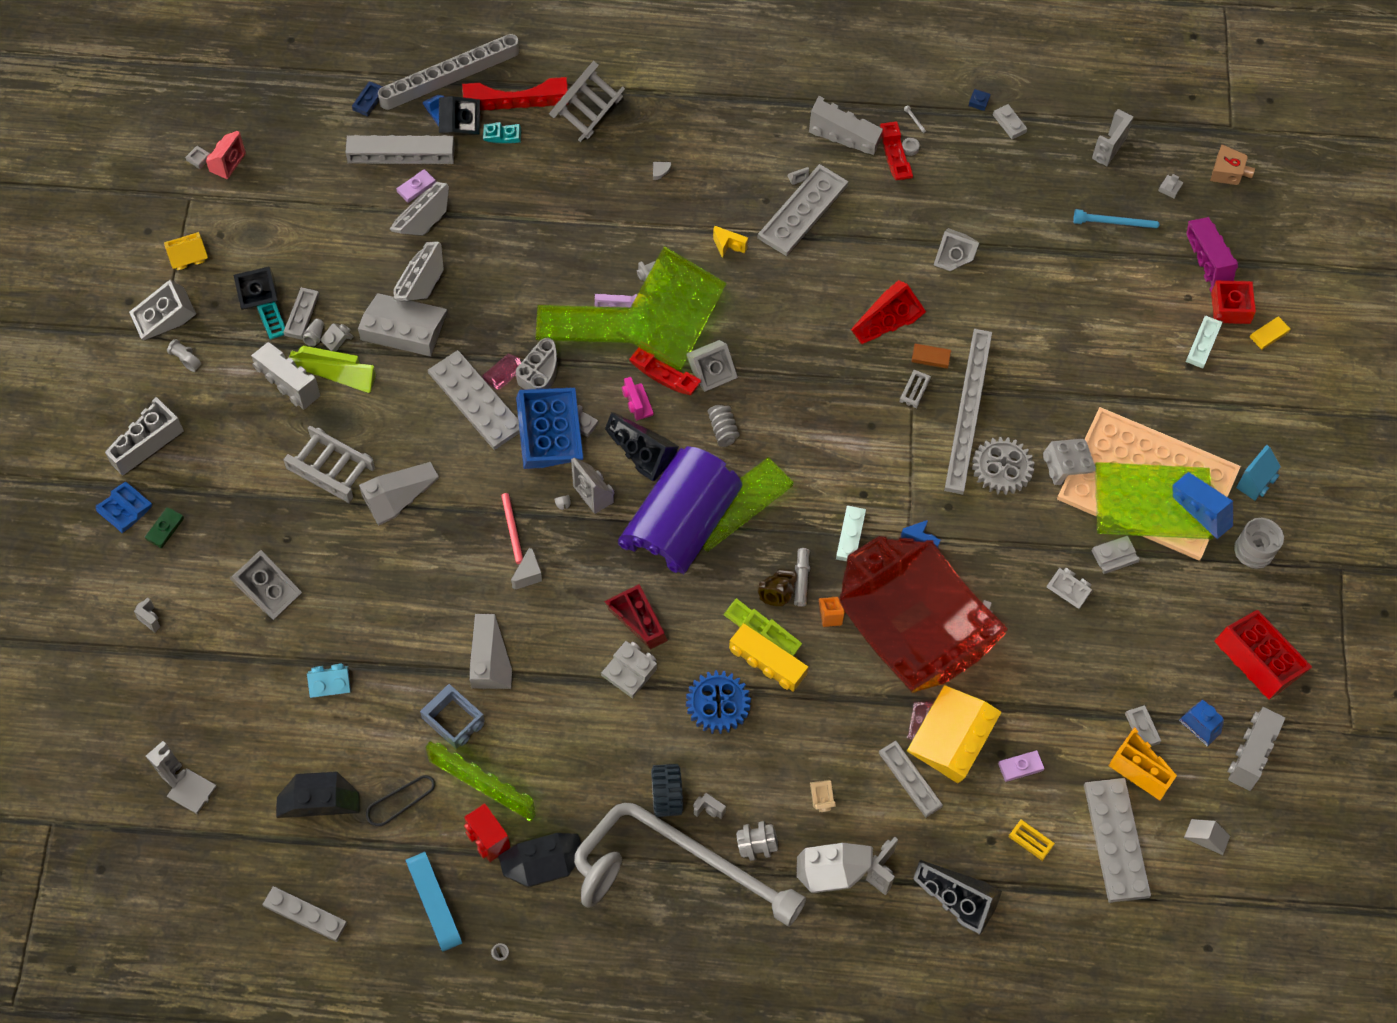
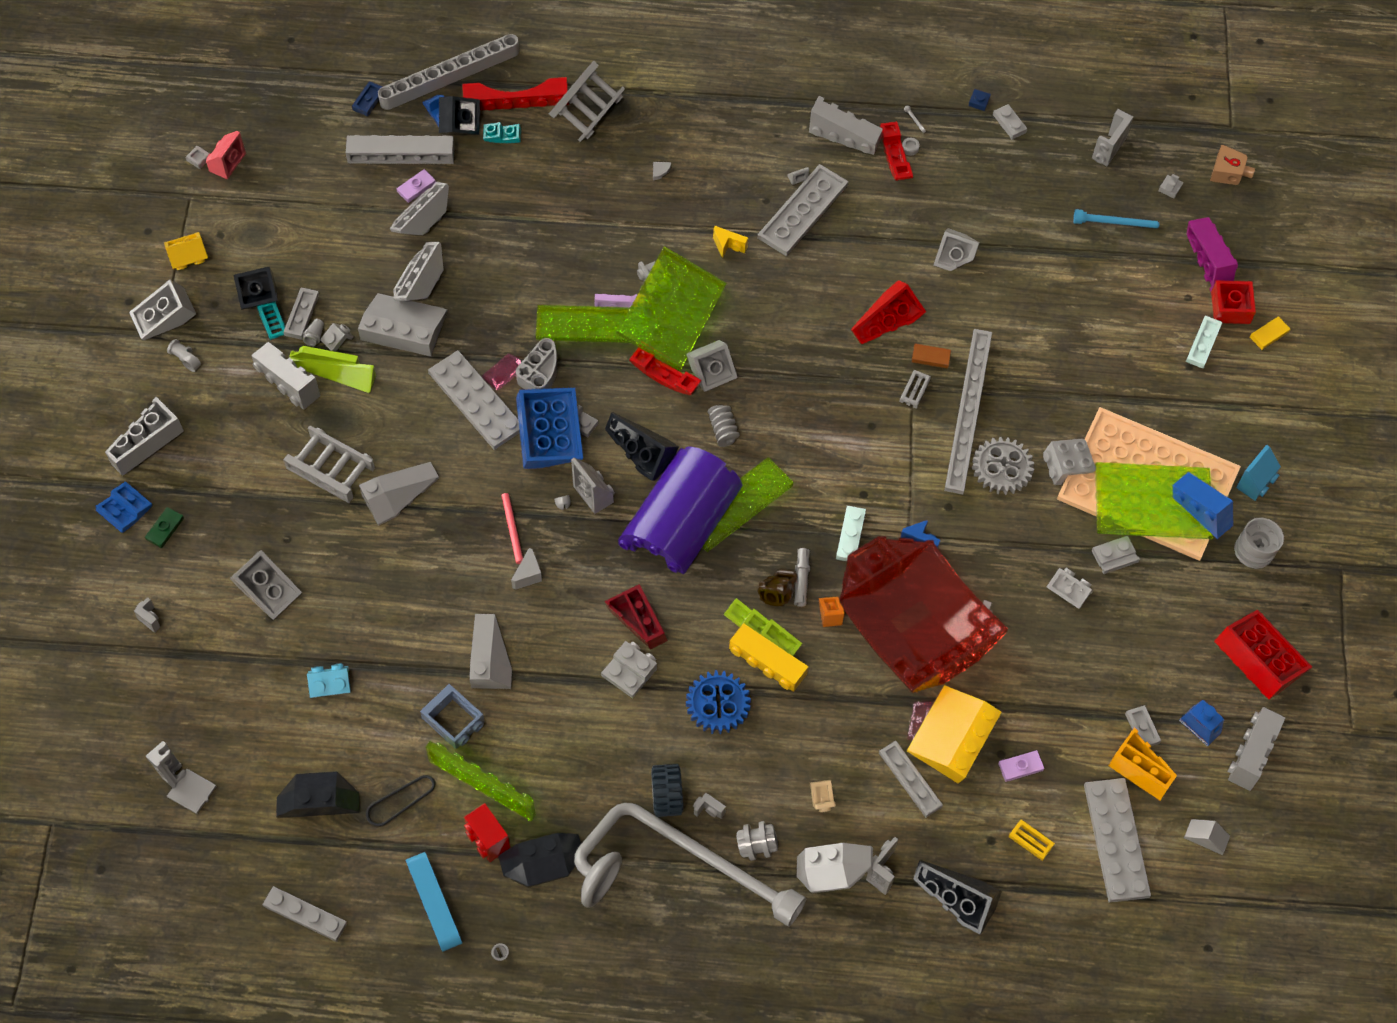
(637, 398): dark pink bracket -> none

